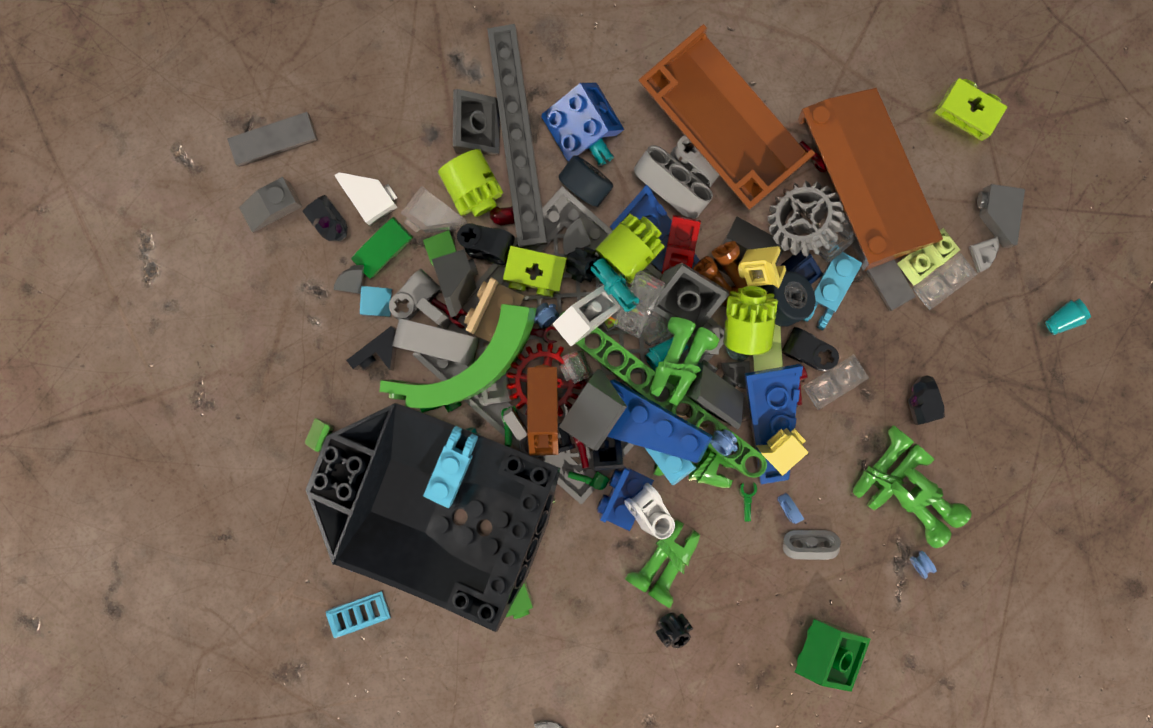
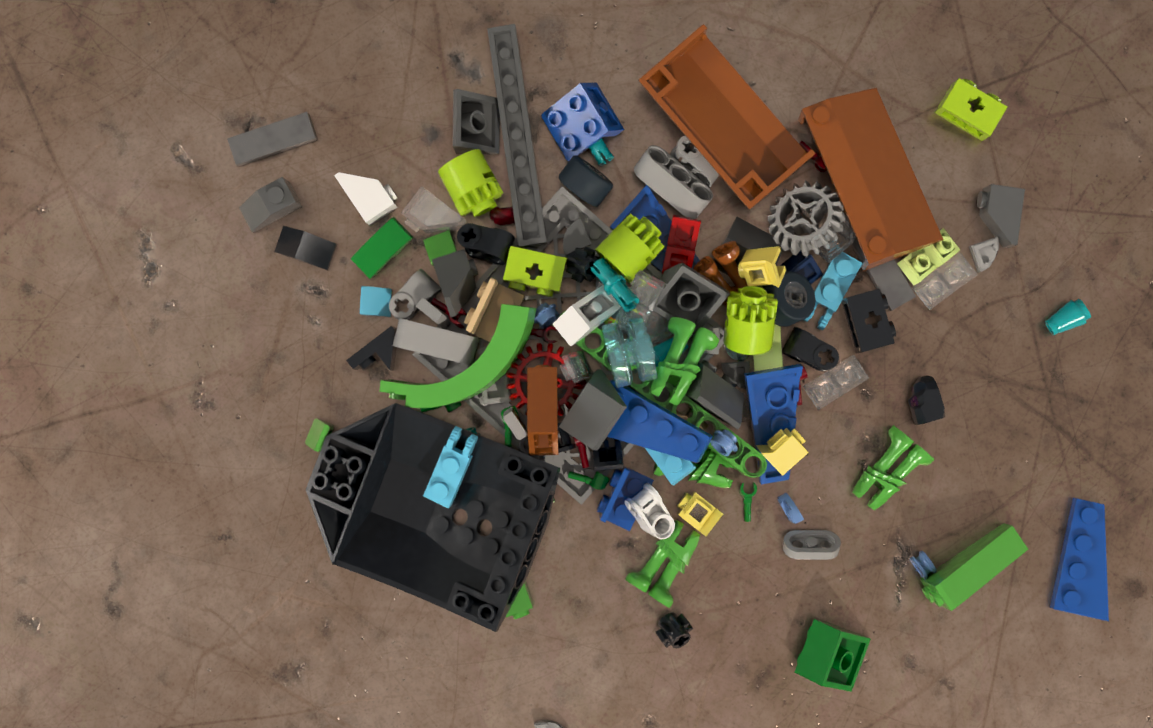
(305, 247): none -> black slope
(326, 219): black rock -> none
(334, 621): medium azure slope -> none
(350, 279): dark grey tile -> none
(633, 351): none -> clear light blue wheel
(698, 512): none -> light yellow window
(861, 307): none -> black brick
(926, 494): bright green piece -> none
(973, 567): none -> bright green slope
(1082, 567): none -> blue wing

